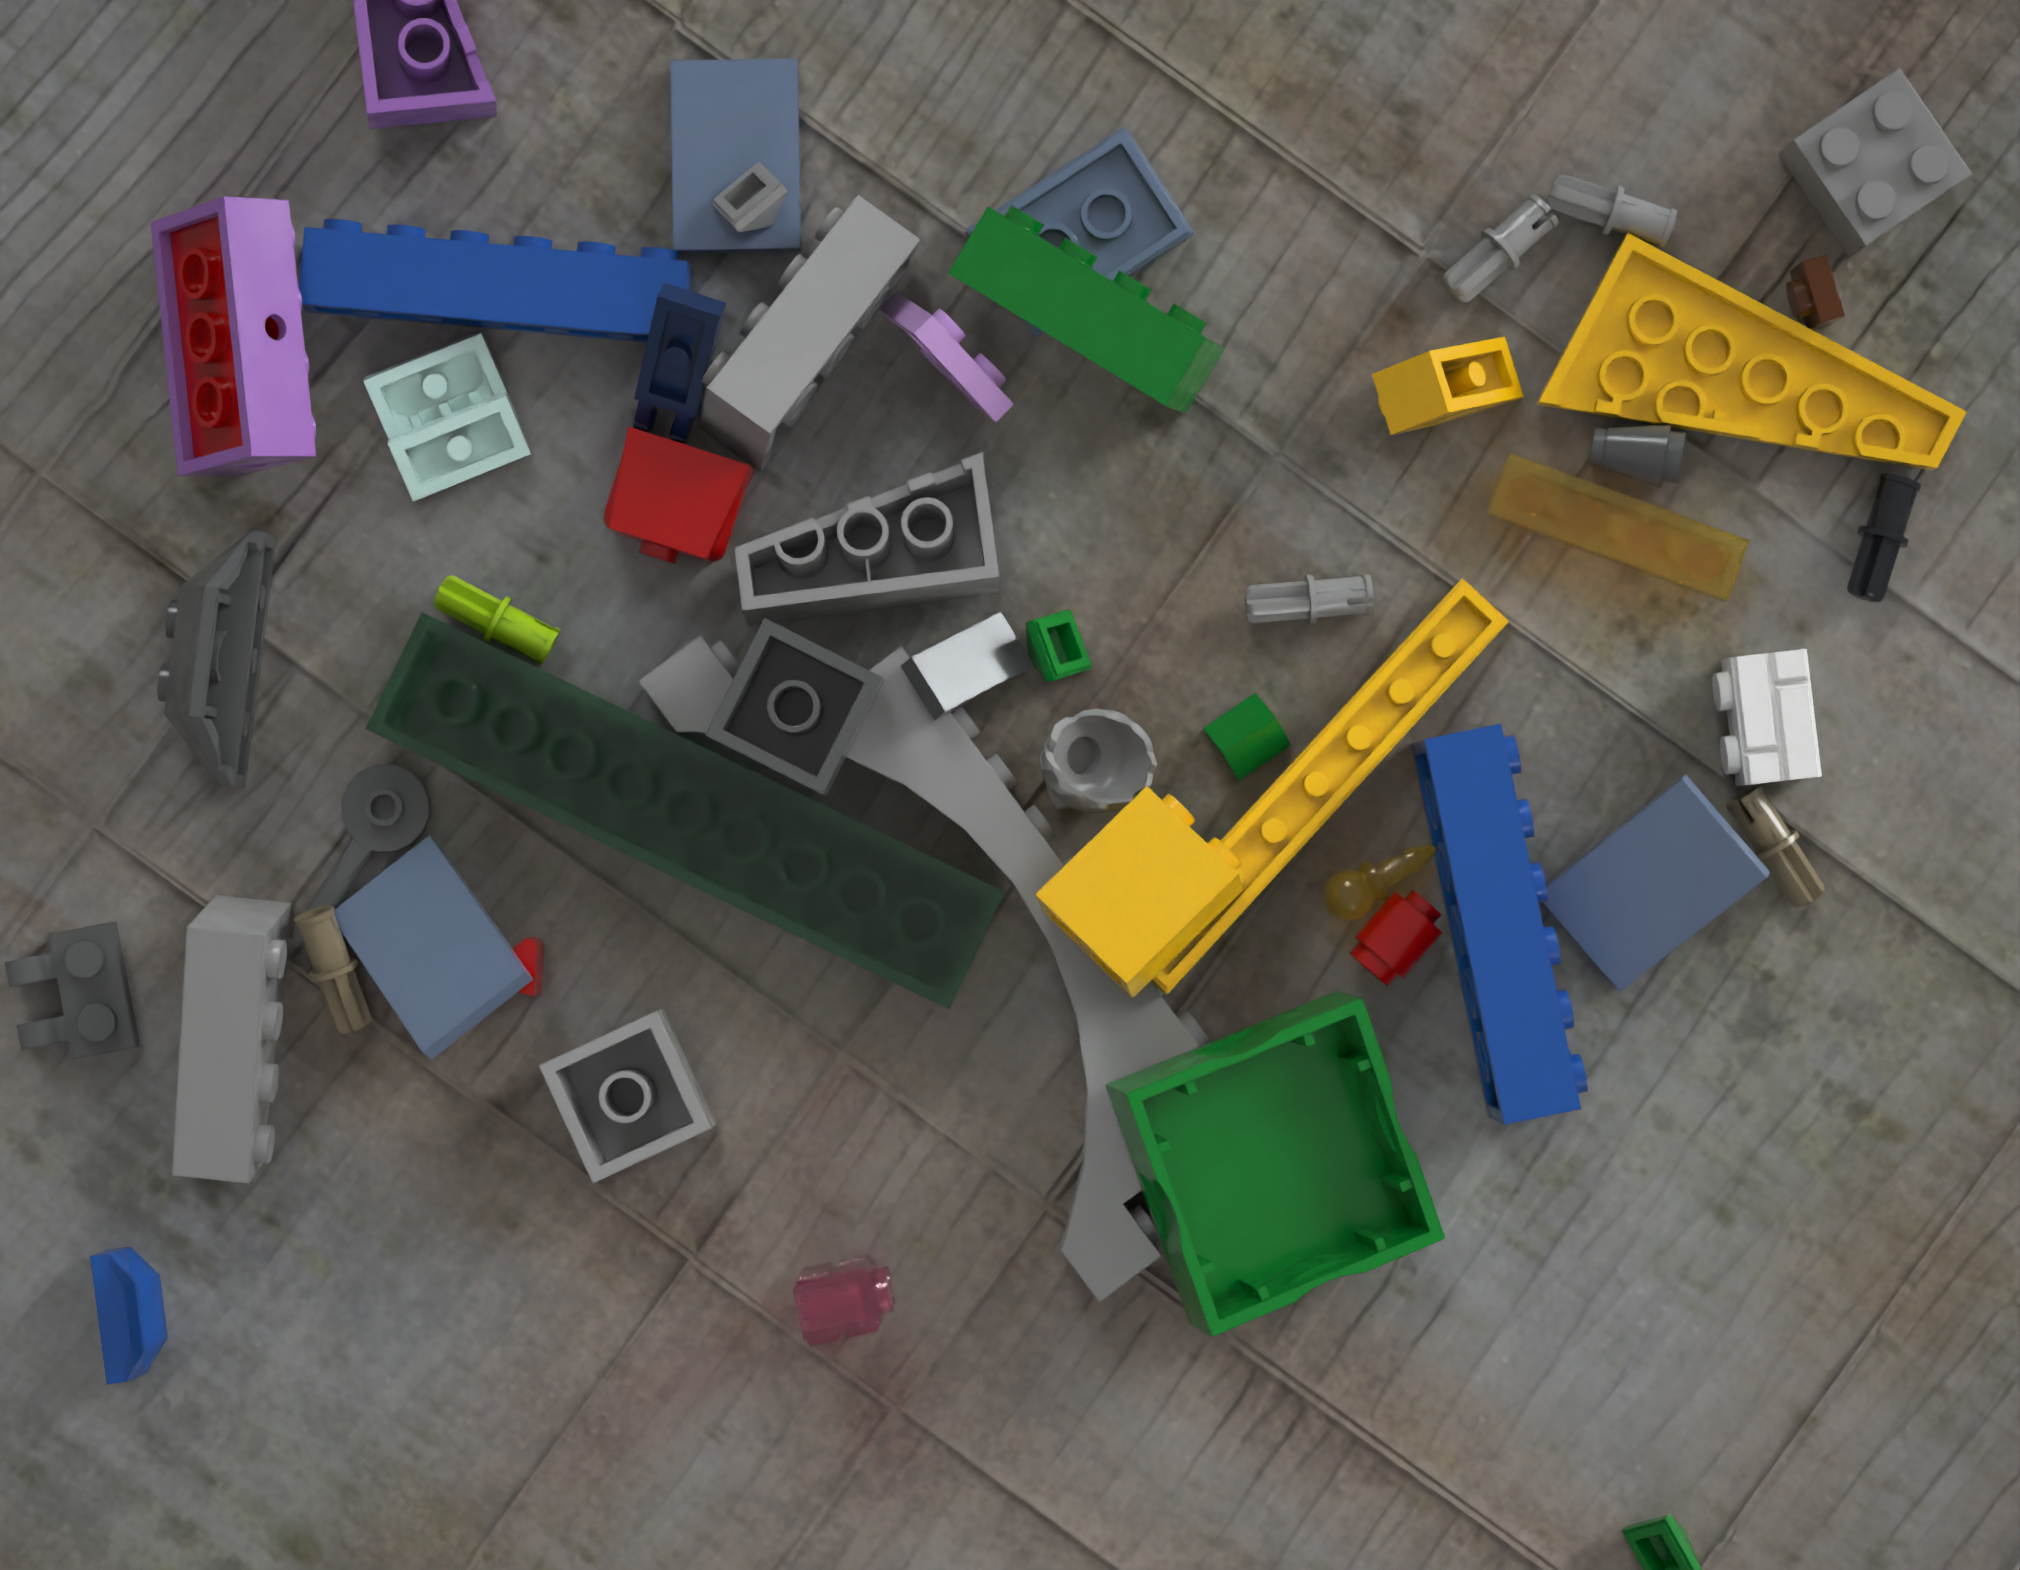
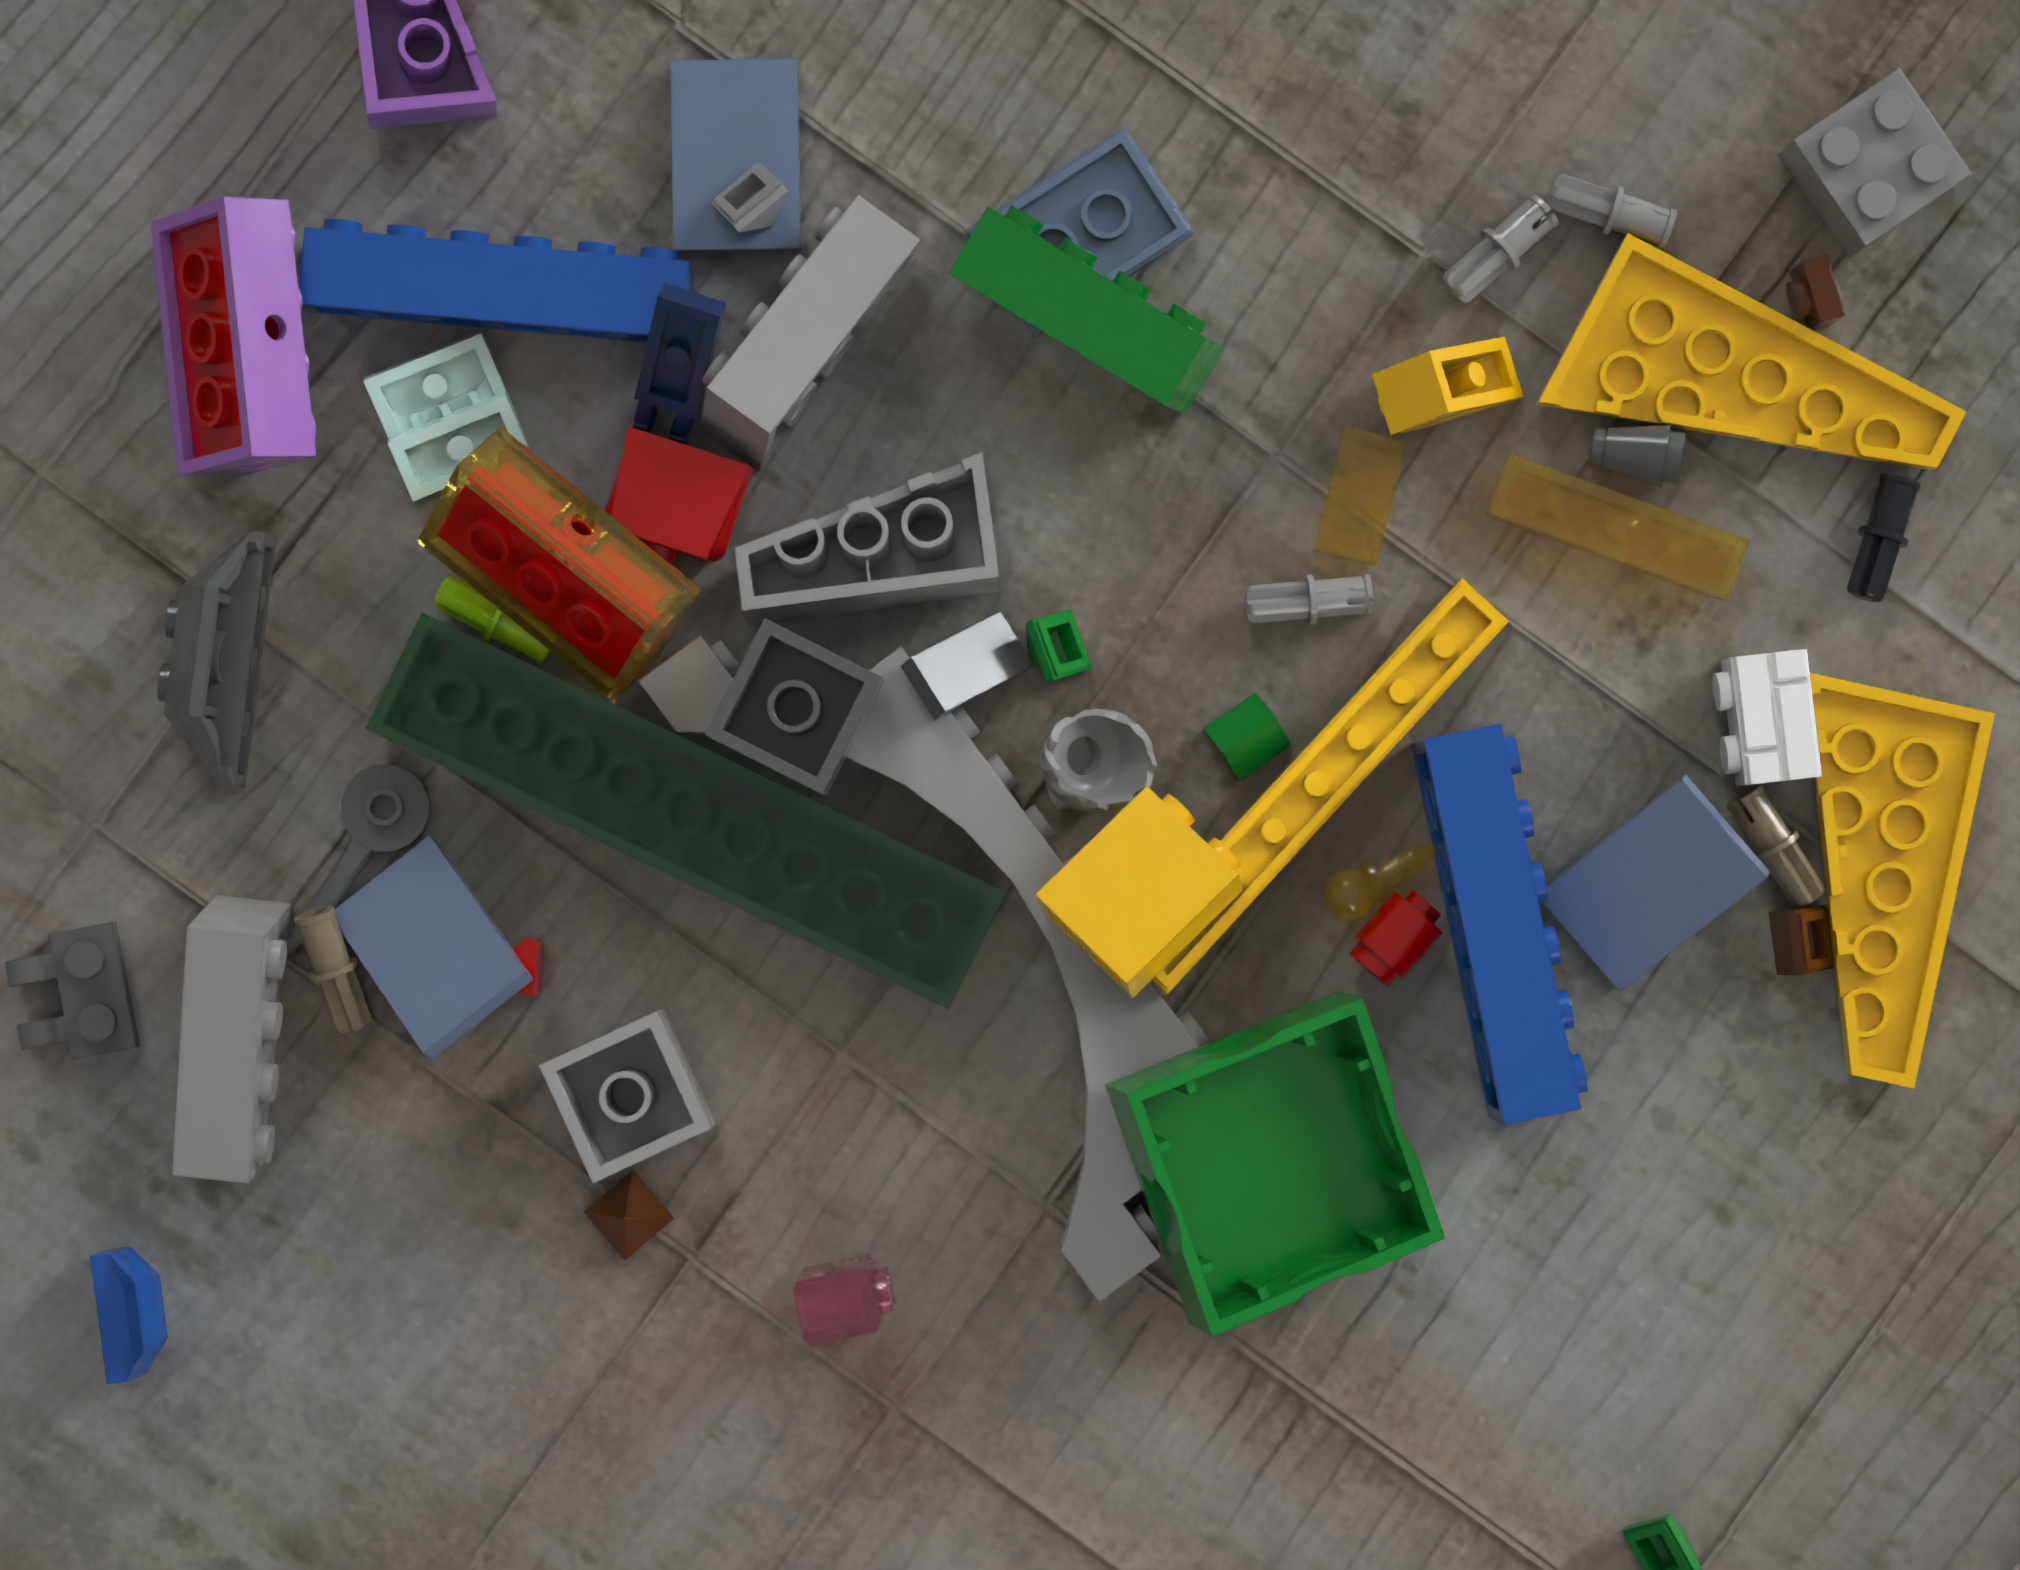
(557, 564): none -> clear yellow brick
(628, 1215): none -> reddish brown slope
(939, 342): lavender wing -> none
(1360, 496): none -> clear yellow tile
(1801, 940): none -> reddish brown slope
(1893, 849): none -> yellow wing

